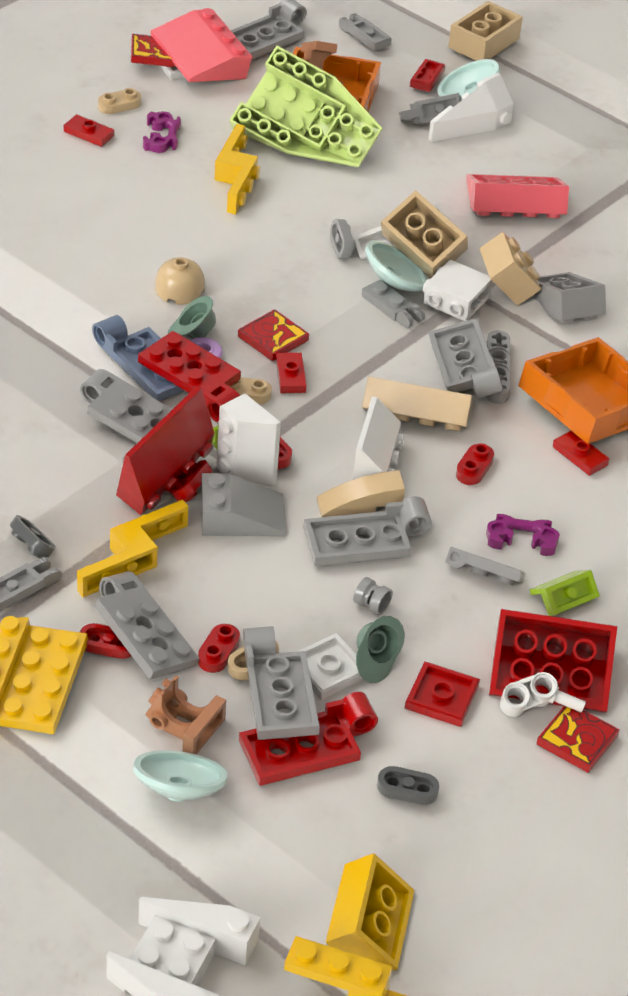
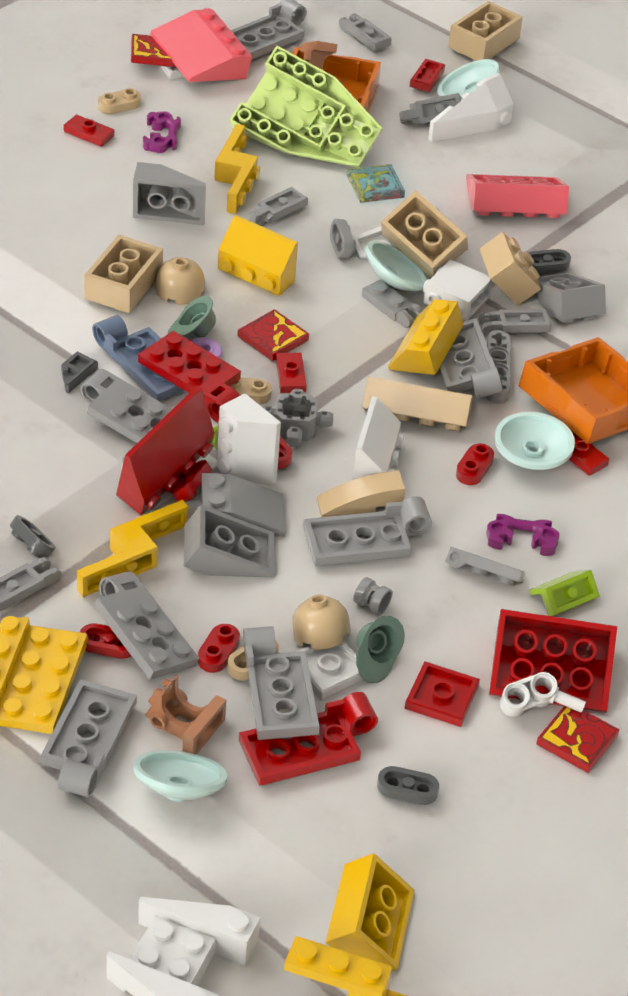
(77, 369): none -> dark grey tile
(83, 758): none -> light grey hinge
(123, 273): none -> tan brick
(167, 195): none -> light grey slope
(227, 545): none -> light grey slope
(258, 256): none -> yellow slope
(278, 206): none -> light grey hinge
(298, 404): none -> light grey piece
(320, 622): none -> tan cylinder
(375, 183): none -> clear light blue tile
(429, 338): none -> yellow slope
(515, 321): none -> light grey hinge
(534, 440): none -> light aqua dish
(551, 260): none -> dark grey plate

